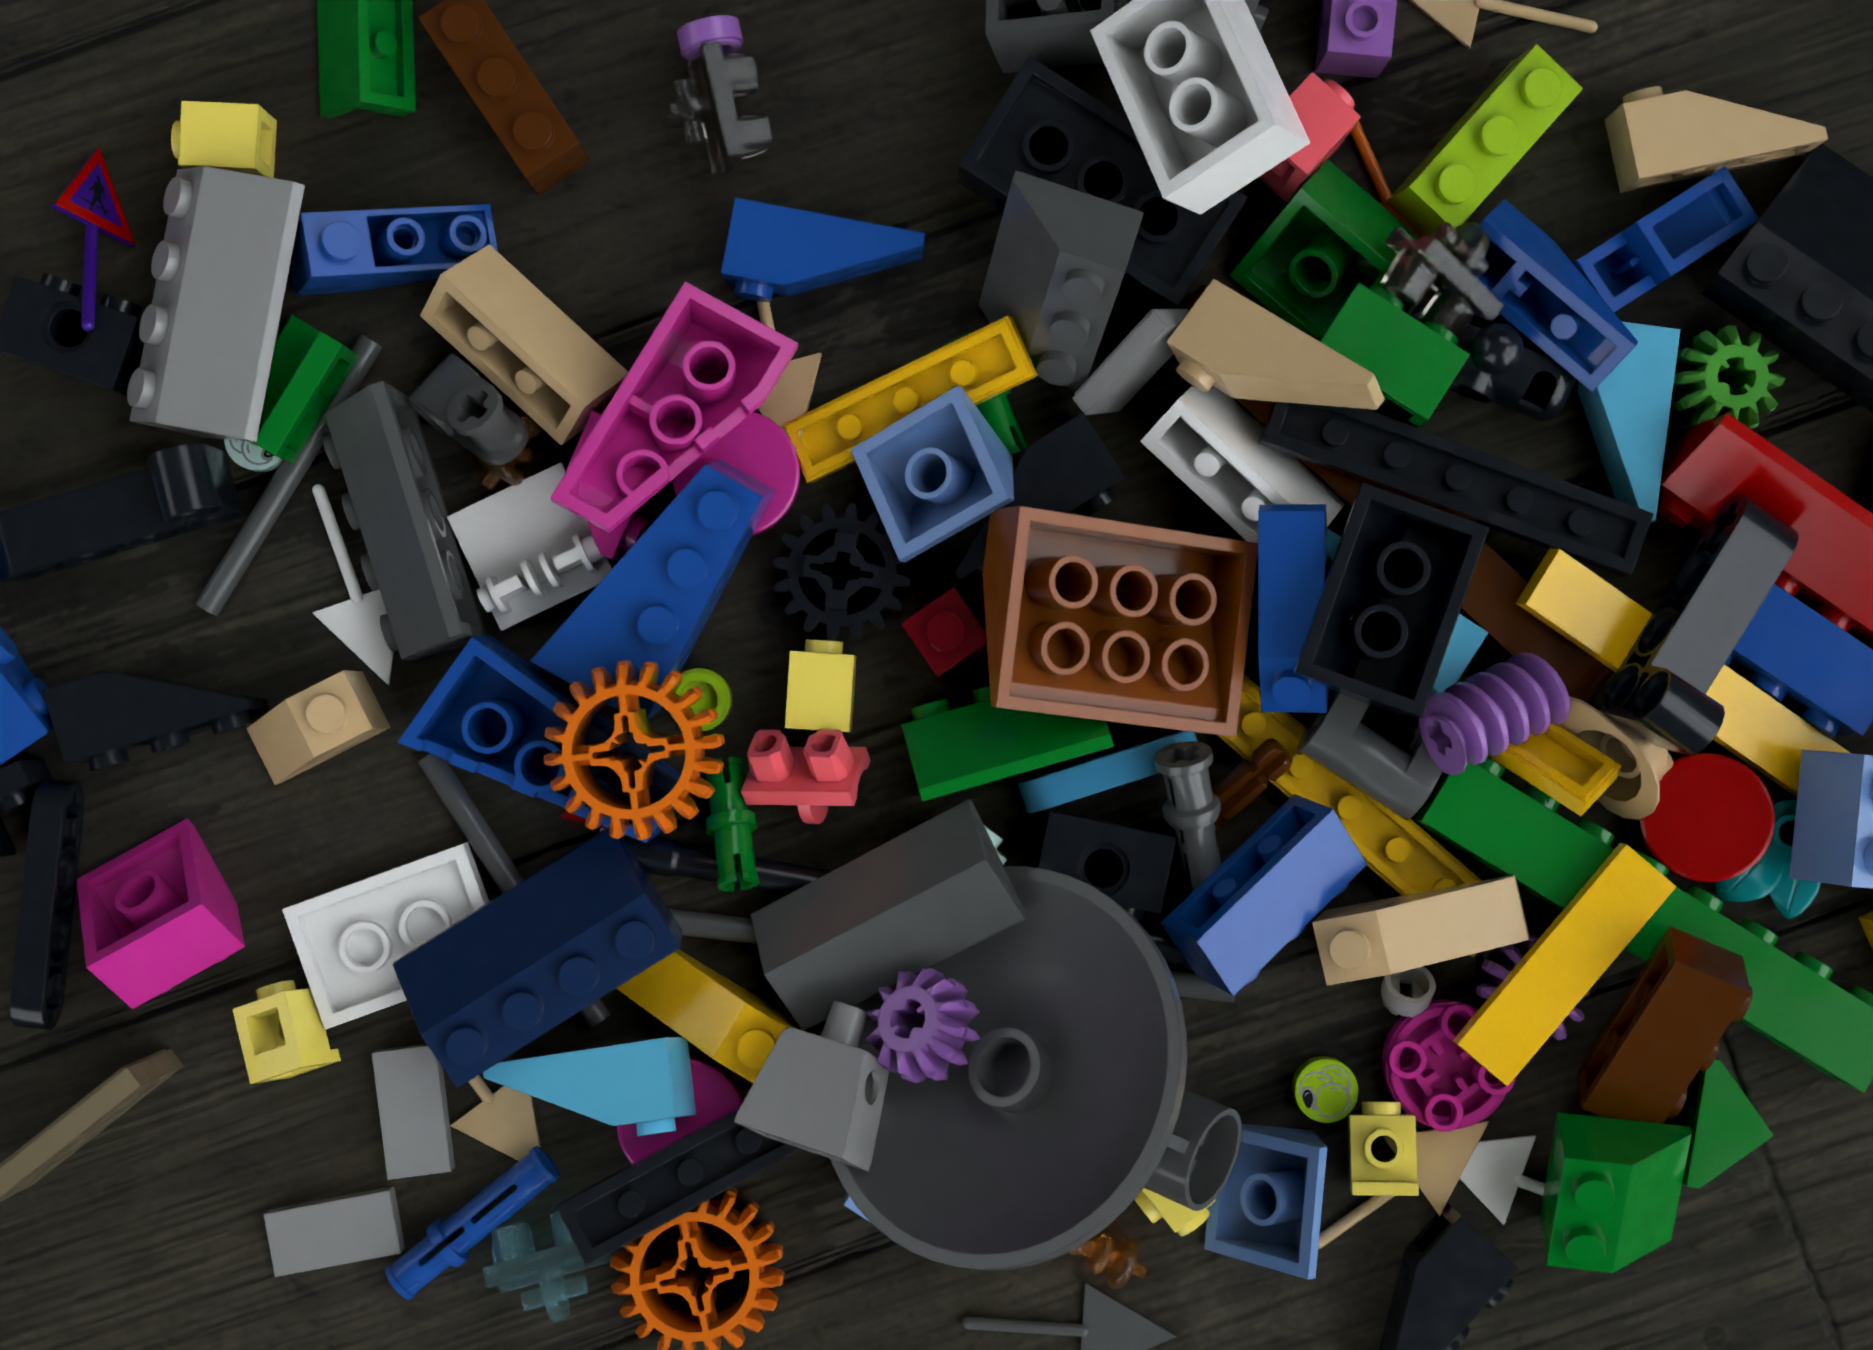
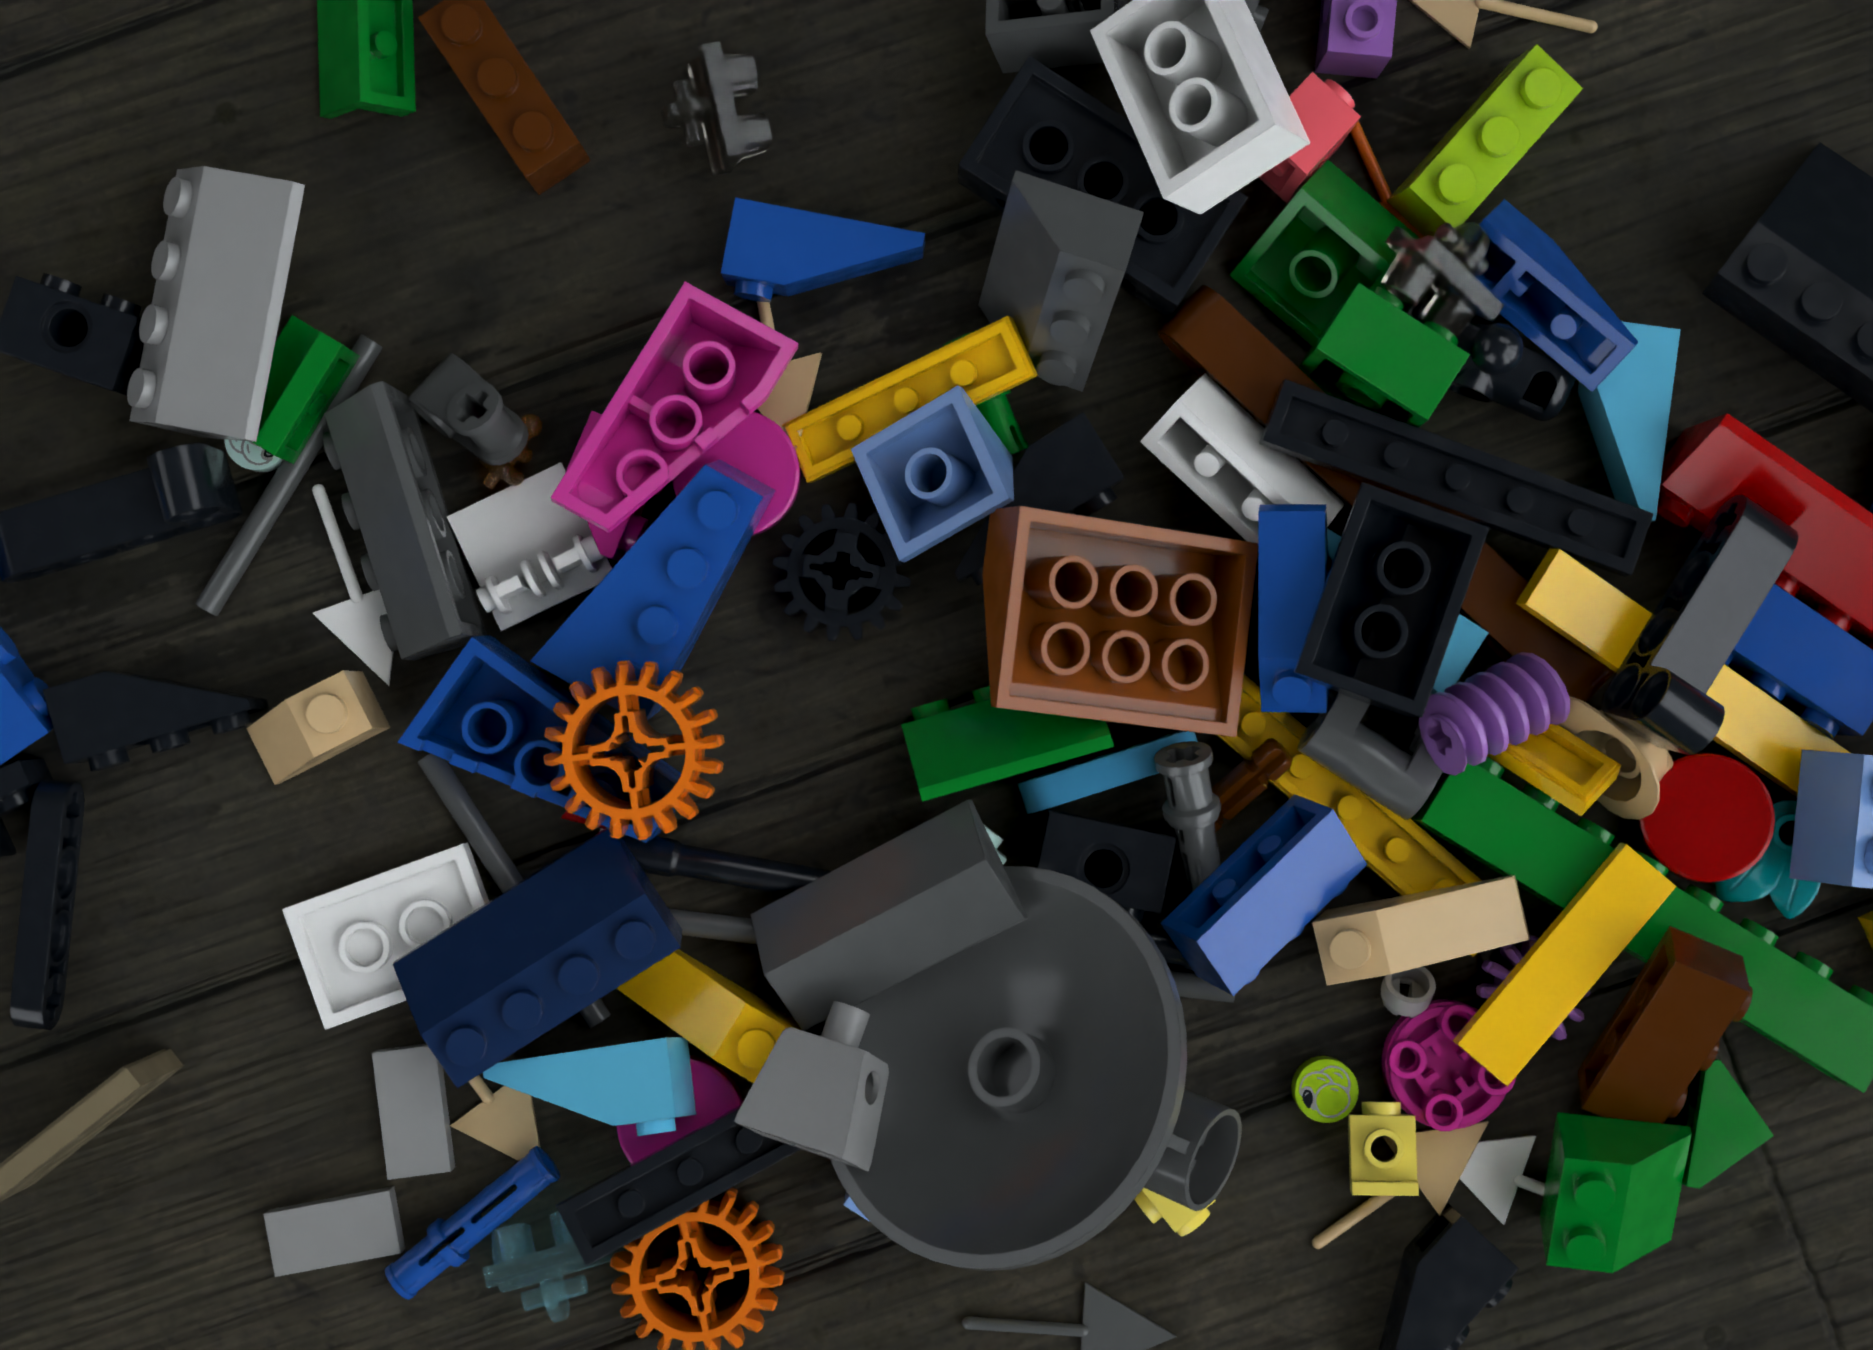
(94, 202): piece -> none
(157, 915): dark pink slope -> none
(225, 137): light yellow brick -> none
(282, 1033): light yellow brick -> none
(384, 246): blue slope -> none
(523, 343): tan brick -> none
(708, 30): medium lavender tile -> none
(716, 694): lime tile -> none
(732, 828): green pin -> none
(805, 777): coral hips -> none
(820, 687): light yellow brick -> none
(926, 1002): medium lavender gear -> none
(945, 632): dark red brick -> none
(1120, 1261): clear orange hair -> none
(1130, 363): light grey tile -> none
(1263, 358): tan slope -> none
(1272, 1201): medium blue slope -> none
(1667, 240): blue slope -> none
(1694, 135): tan slope -> none
(1737, 361): bright green gear -> none

